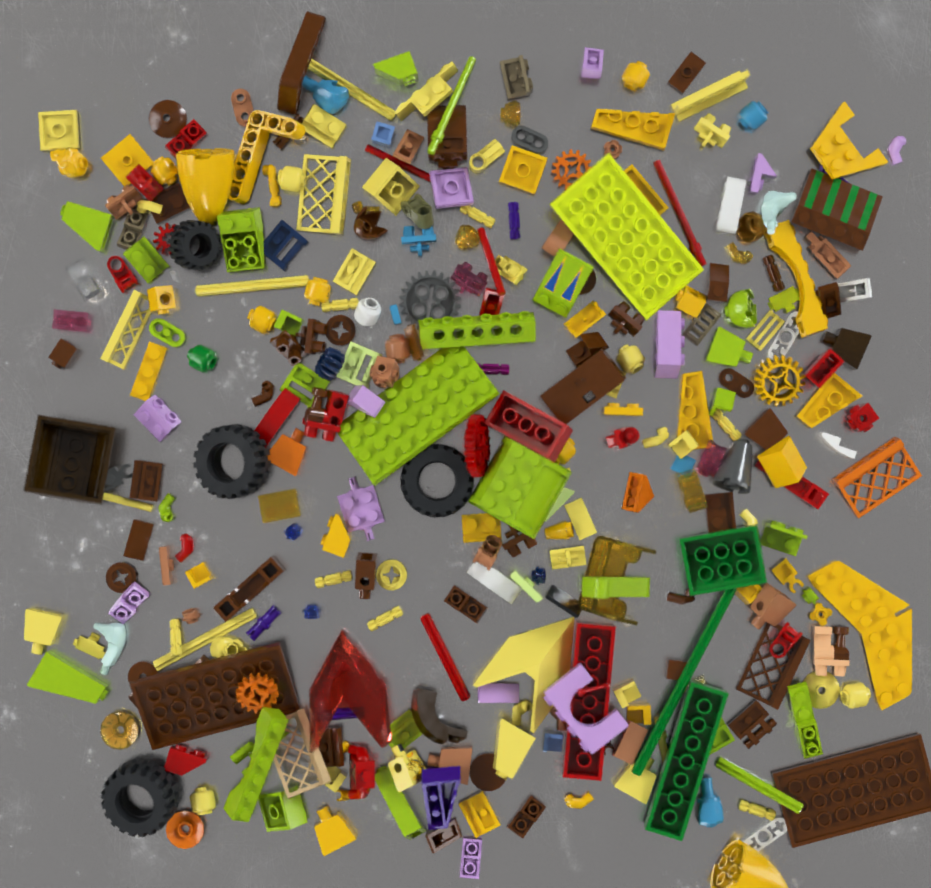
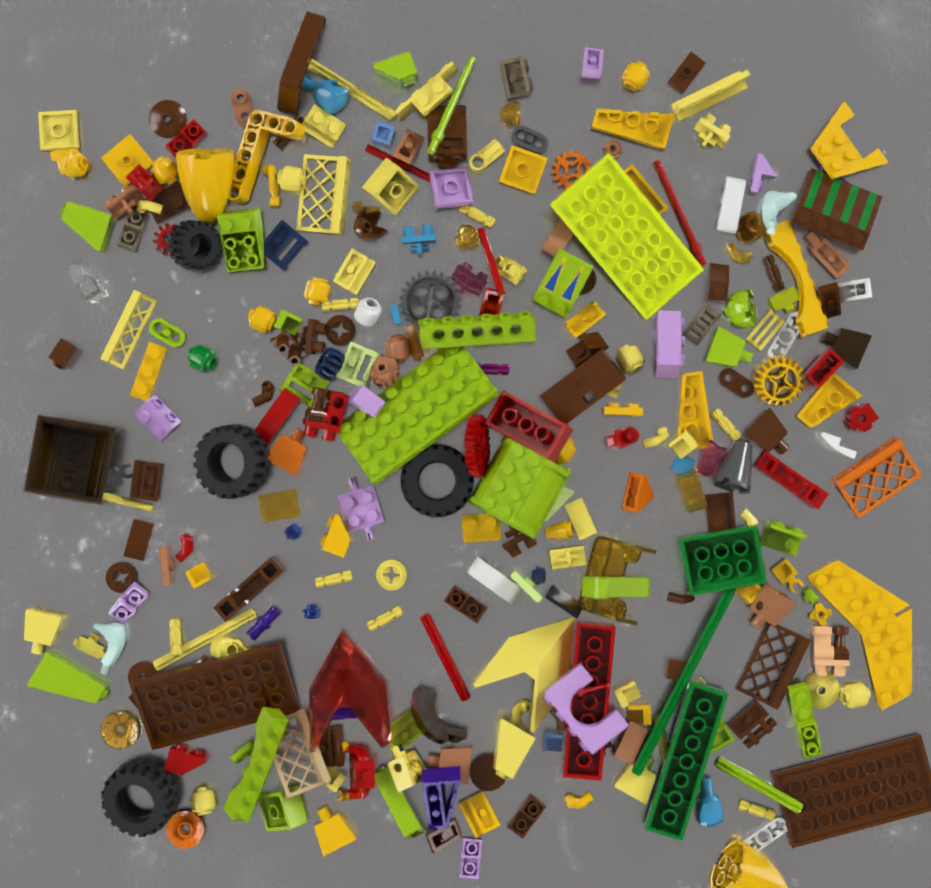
(70, 320): clear pink hips -> none
(122, 274): red piece -> none
(145, 259): lime plate -> none
(165, 509): lime arm -> none
(167, 295): yellow brick -> none
(190, 615): nougat plate -> none
(251, 698): orange gear -> none
(253, 285): light yellow axle -> none
(365, 567): reddish brown torso -> none
(418, 211): olive piece -> none
(488, 551): nougat piece -> none
(498, 693): lavender slope -> none
(514, 222): dark purple axle -> none
(623, 321): reddish brown hips -> none
(690, 301): yellow brick -> none
(723, 400): lime panel -> none
(753, 115): dark azure head -> none
(783, 463): yellow slope -> none
(785, 640): red piece -> none
(895, 147): lavender arm -> none

